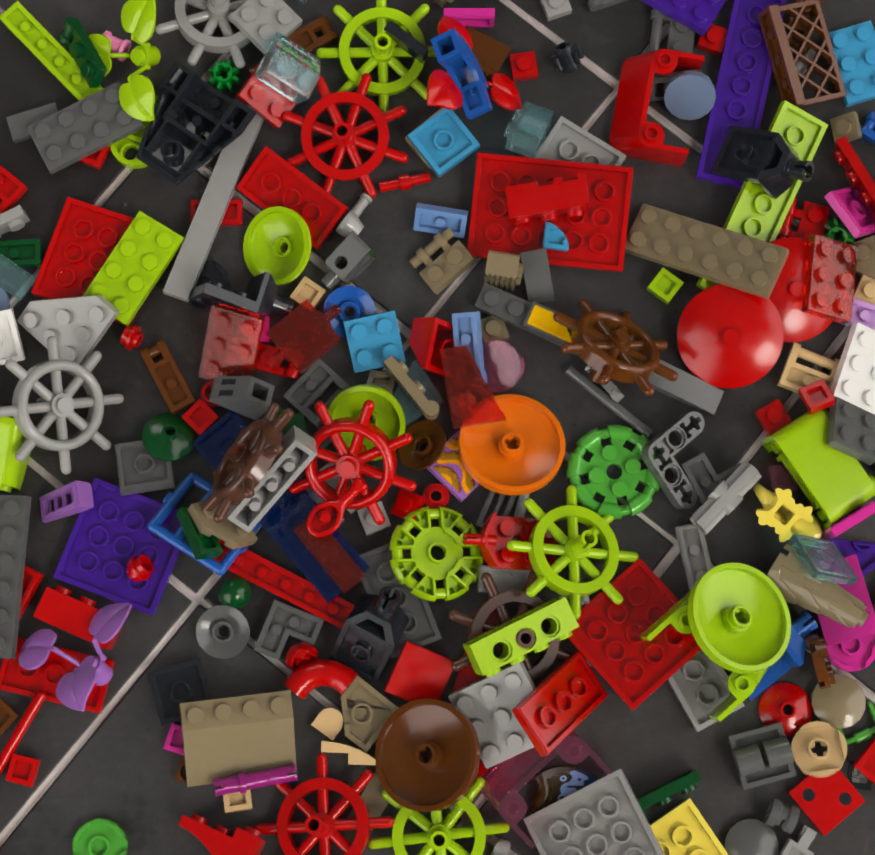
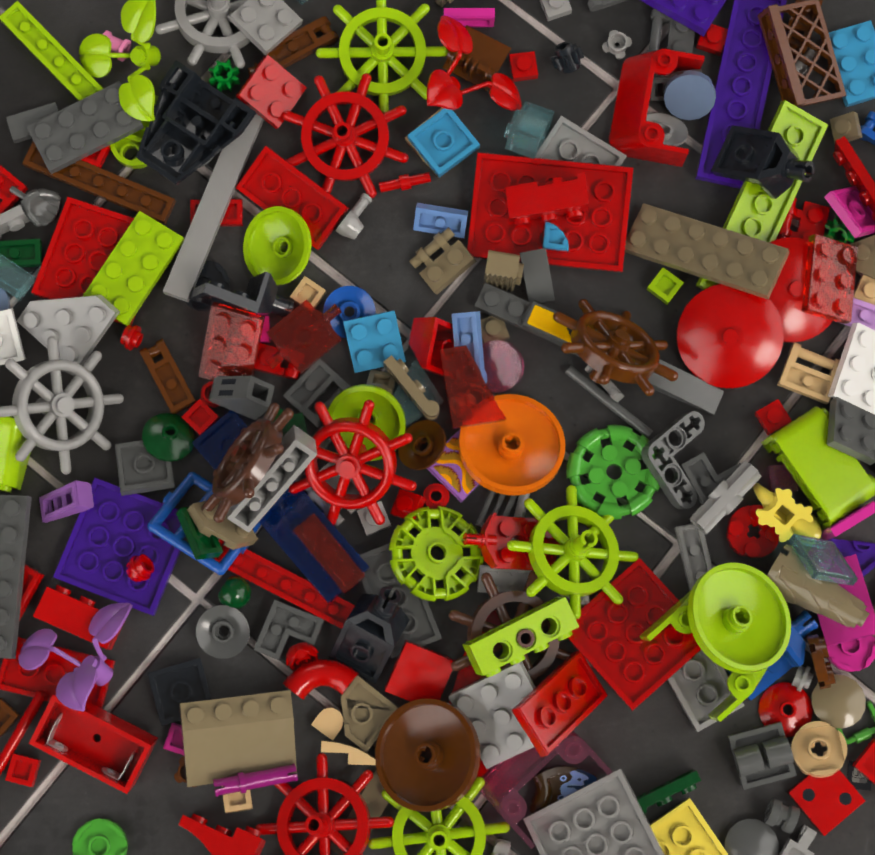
(39, 205): none -> dark grey piece
(70, 738): none -> red piece
(83, 52): dark green plate -> none
(106, 186): none -> reddish brown plate
(289, 69): clear light blue slope -> none
(328, 515): red piece -> none
(355, 253): dark grey torso -> none
(407, 42): black tile -> none
(464, 70): blue arch -> none
(617, 37): none -> light grey plate
(674, 129): none -> light grey dish
(750, 546): none -> red plate
(802, 678): none -> light grey plate
(816, 396): red plate -> none

